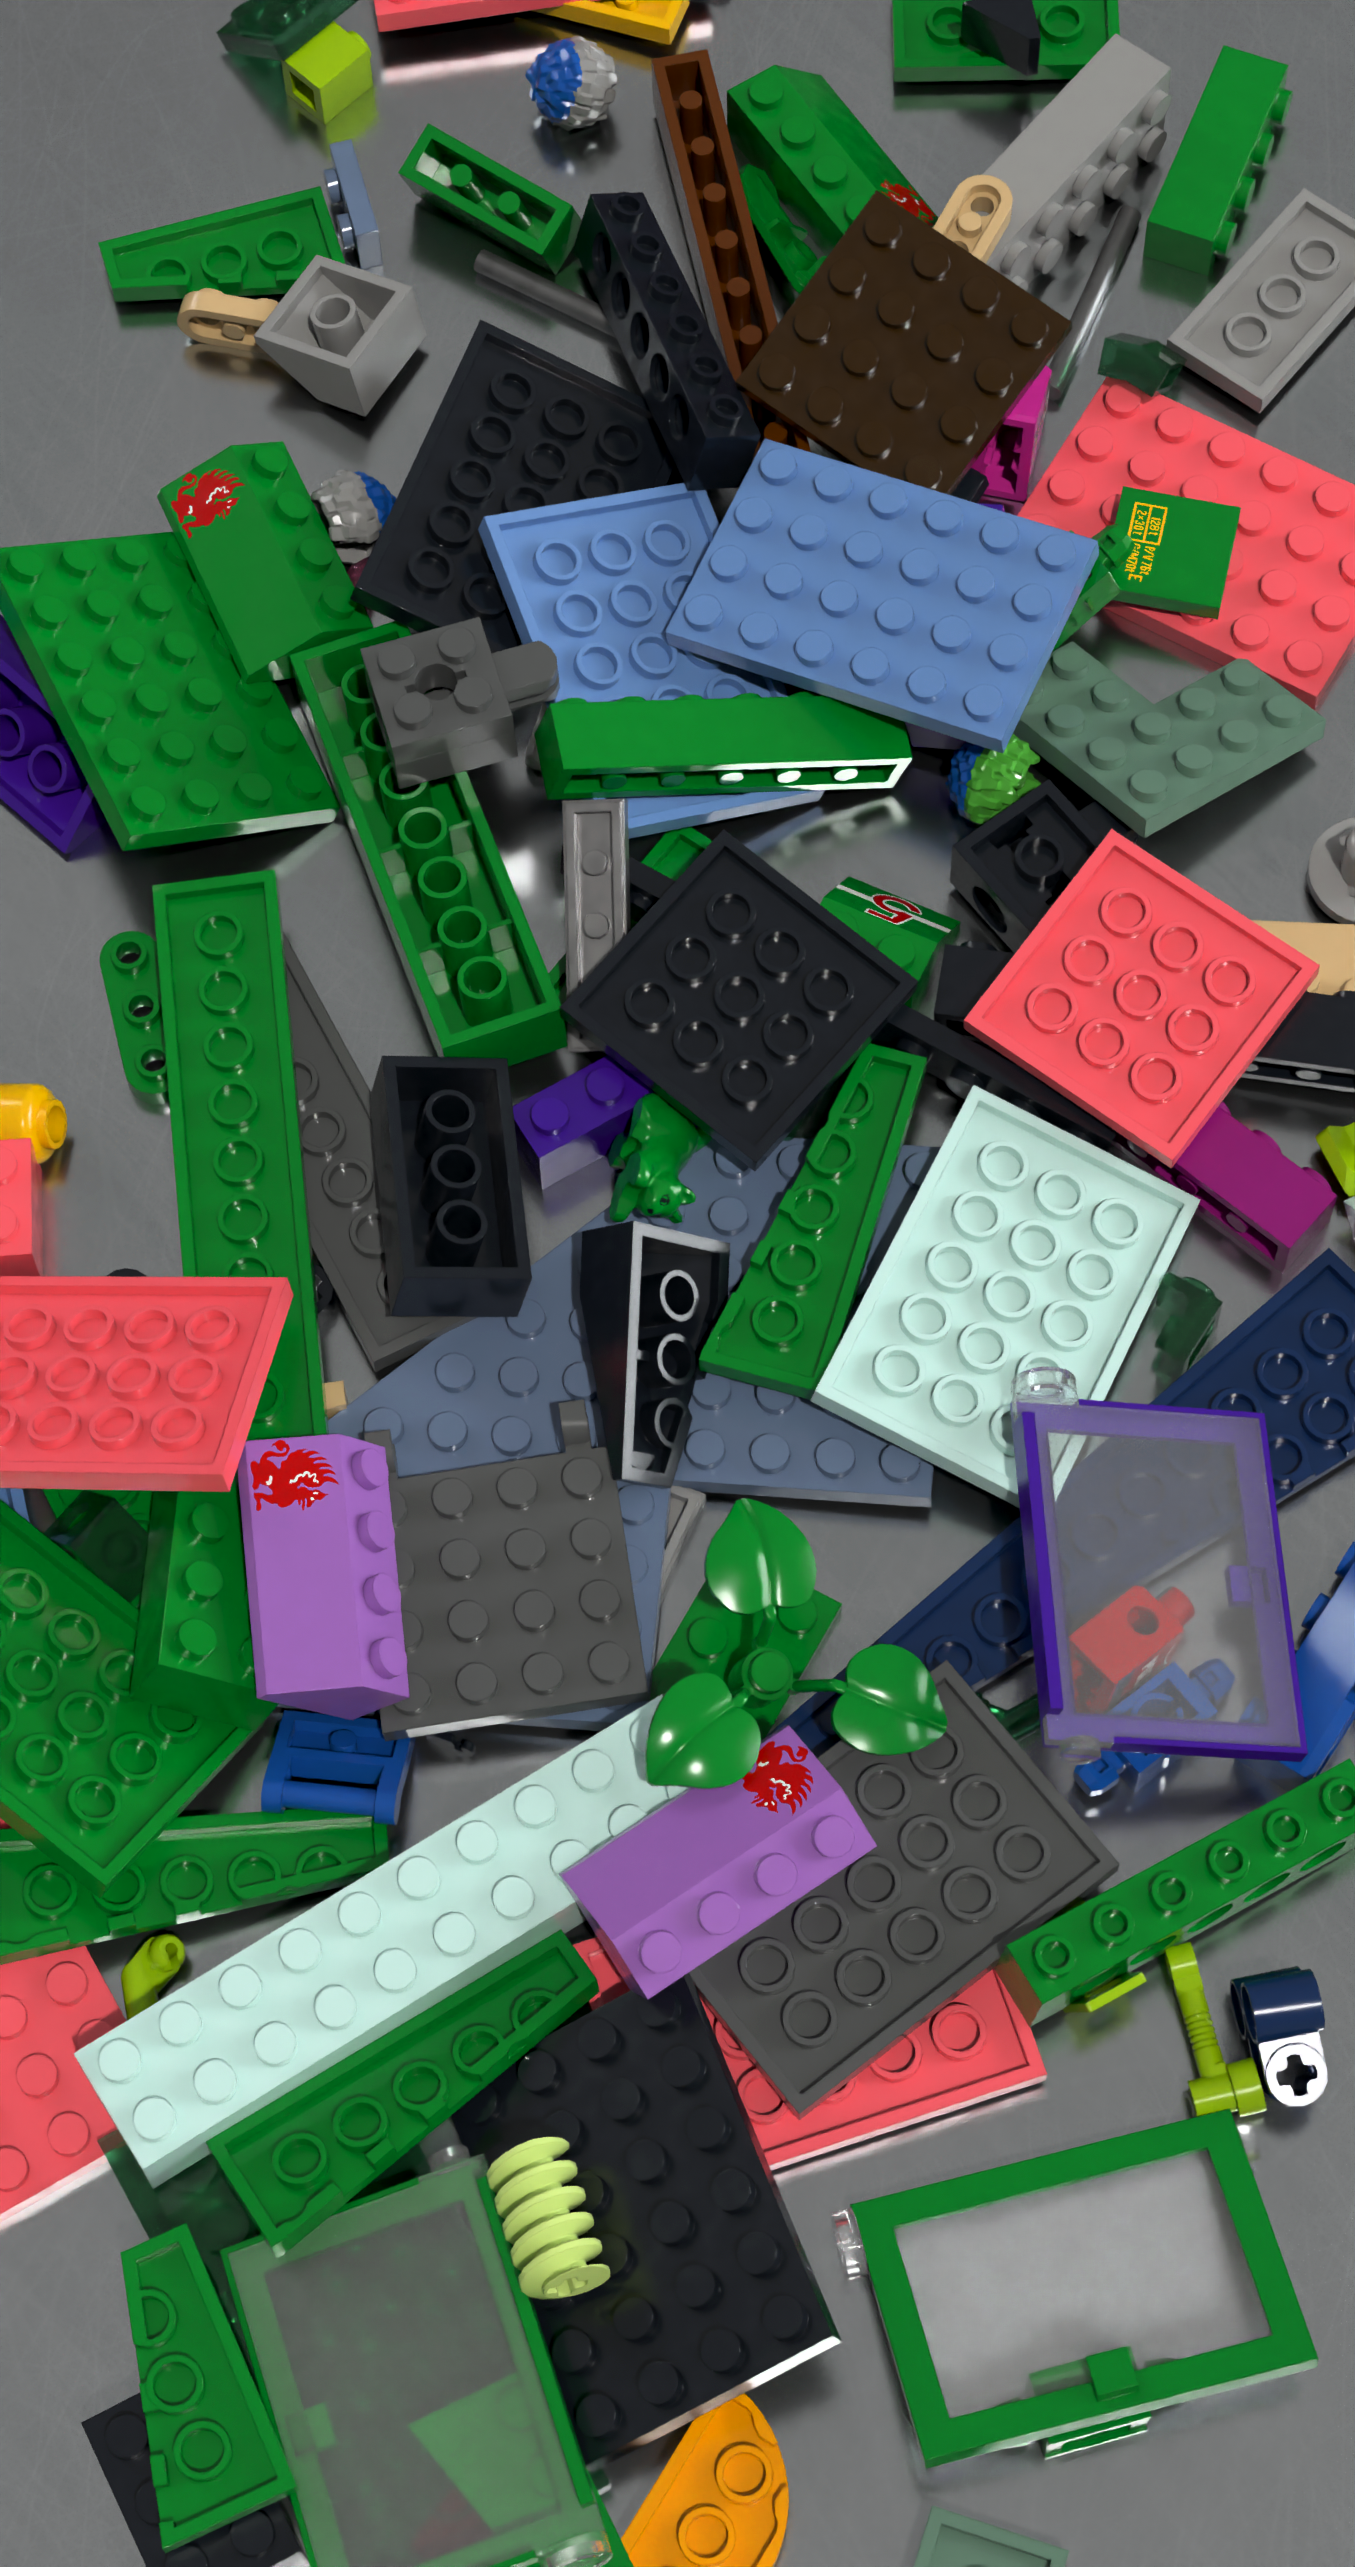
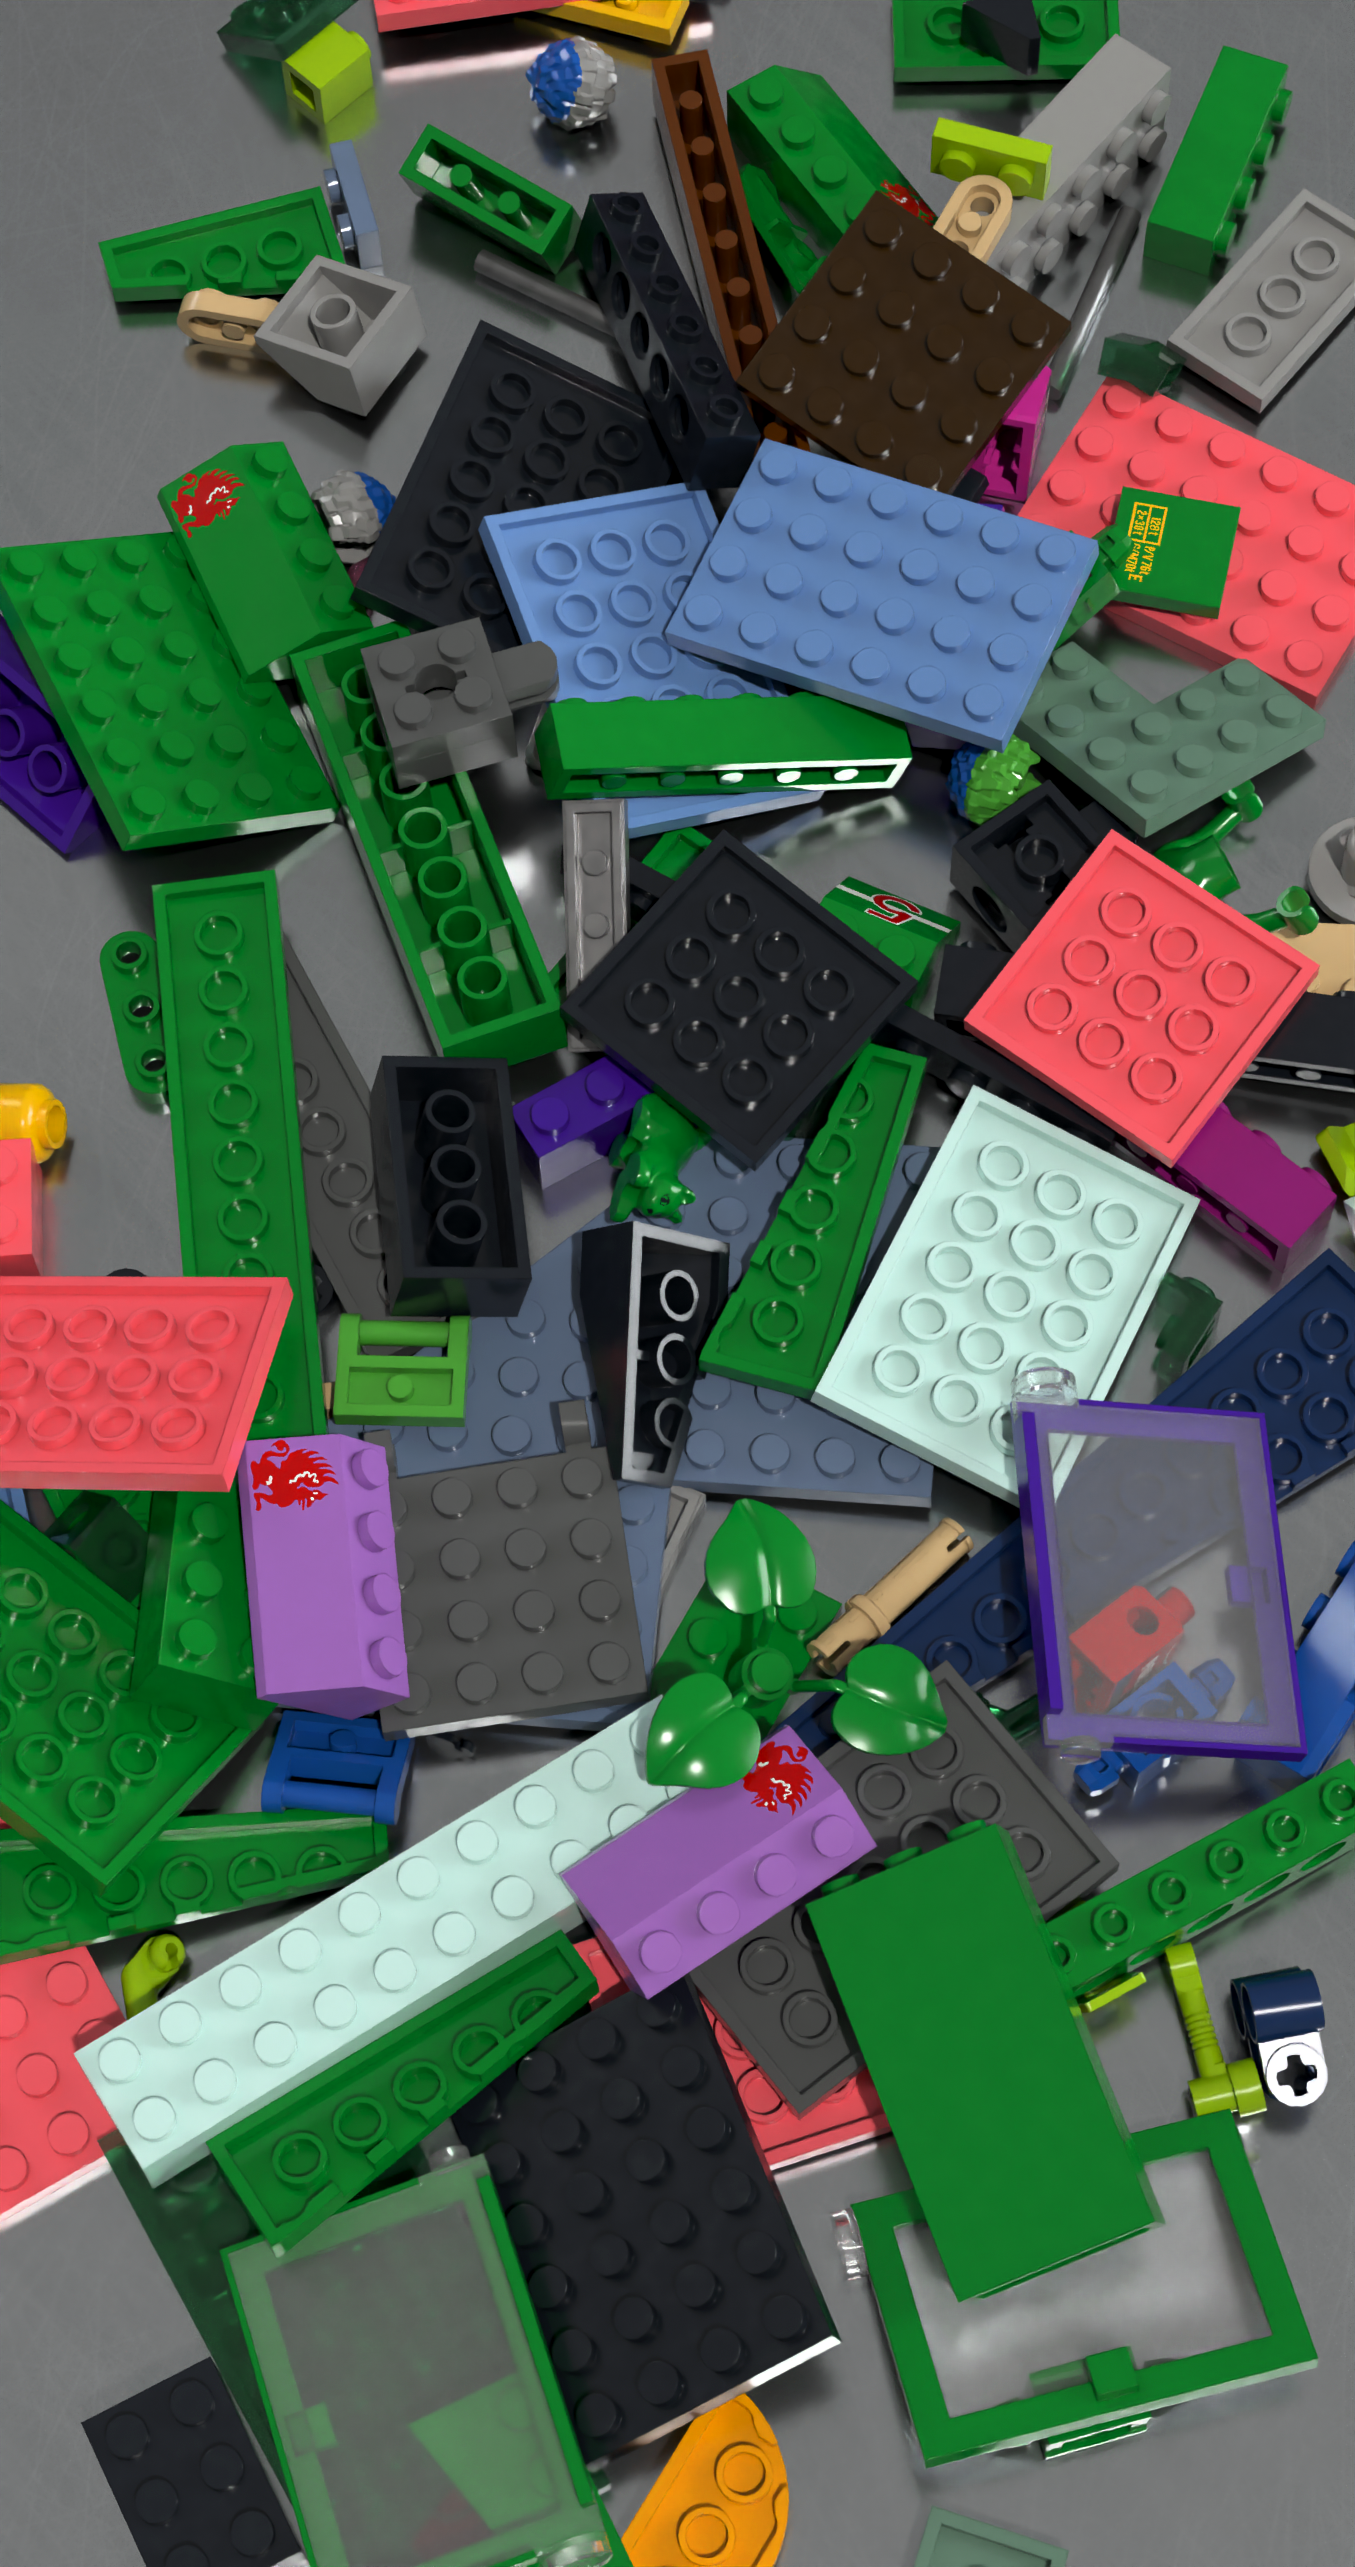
(201, 2408): green wing -> none
(402, 1387): none -> bright green plate
(541, 2221): yellowish green piece -> none
(871, 1614): none -> tan pin
(969, 151): none -> lime plate
(983, 2062): none -> green brick
(1205, 864): none -> green piece

